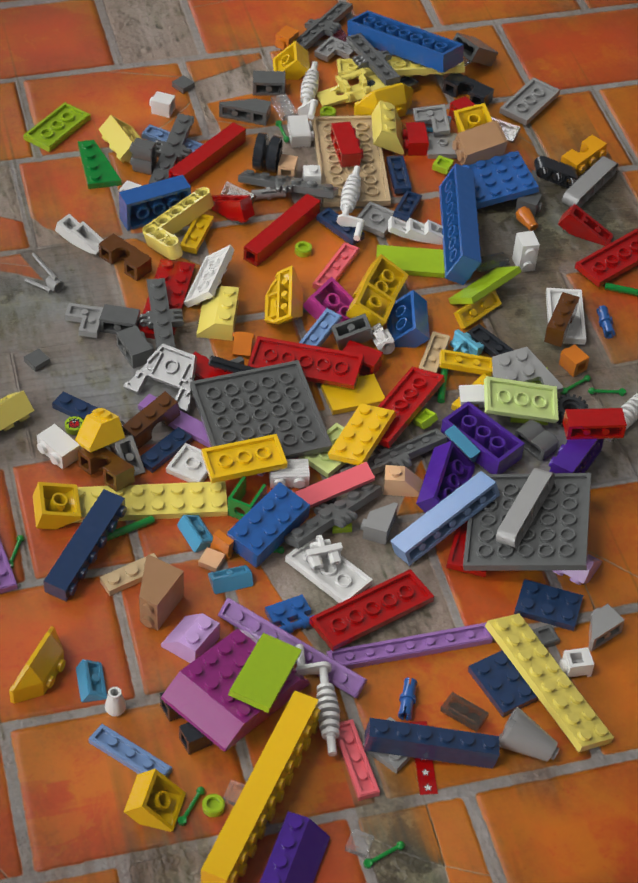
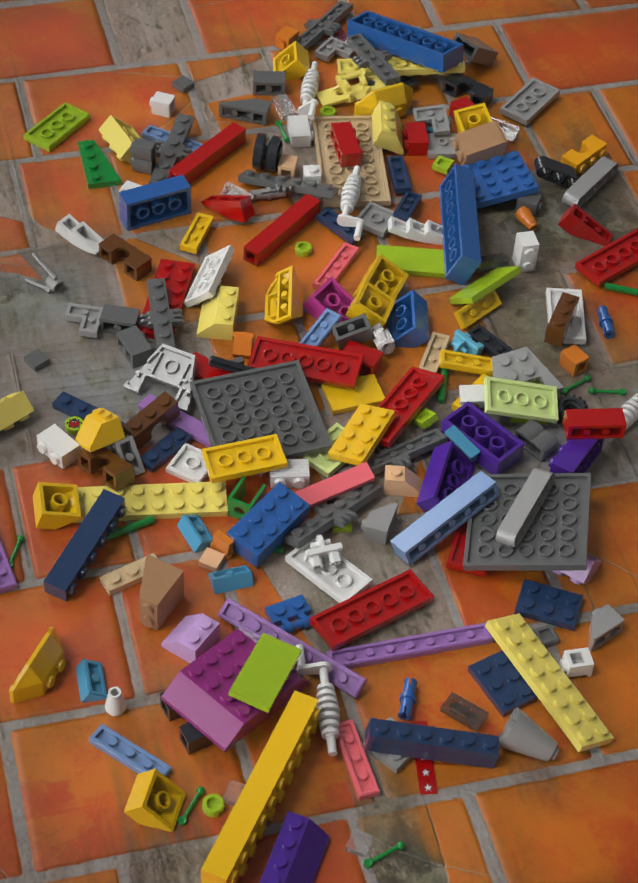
(161, 231): light yellow beam -> none

